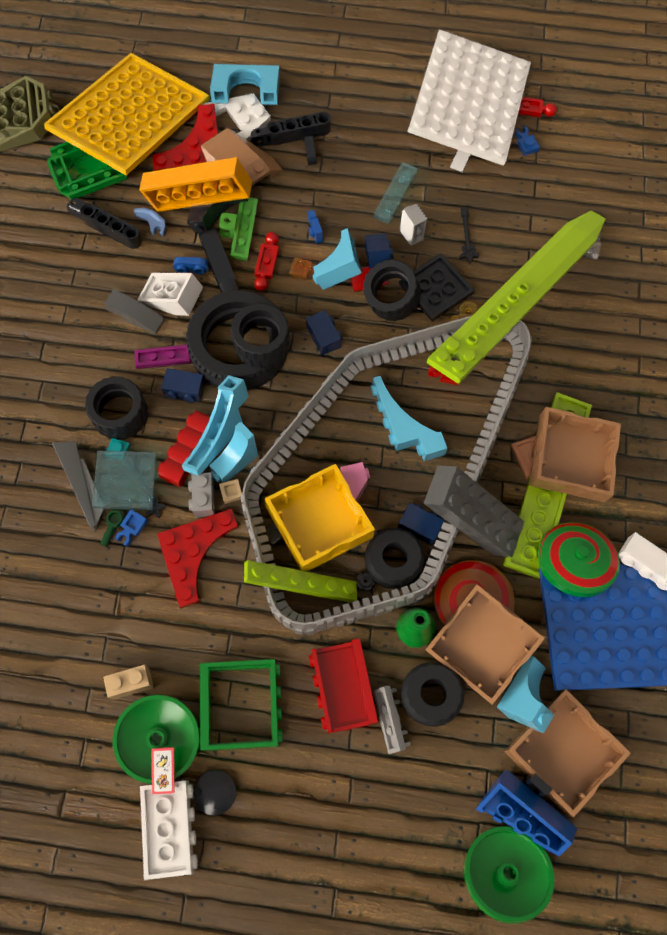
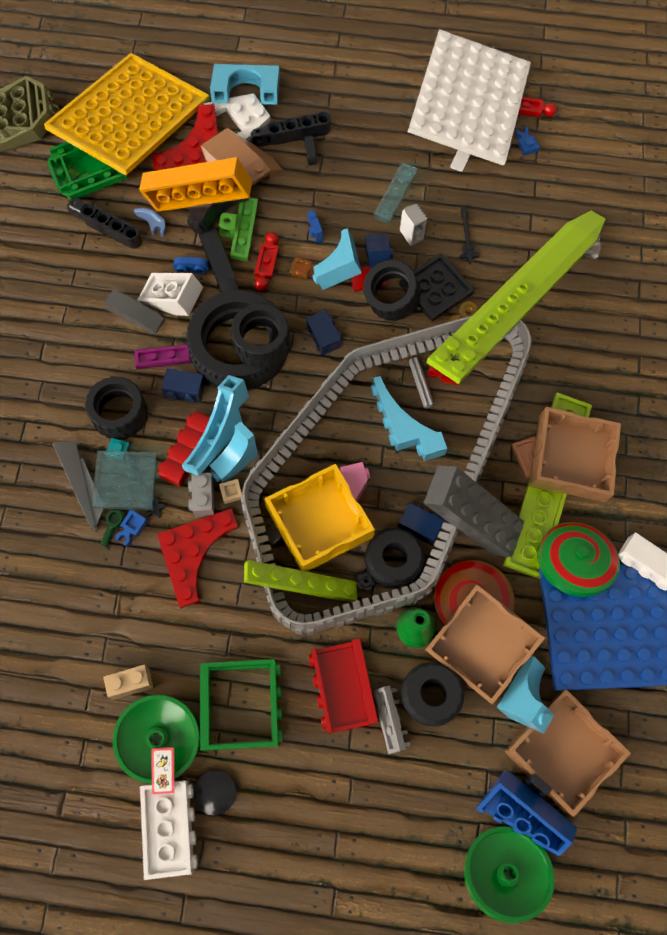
(421, 383): none -> light grey axle

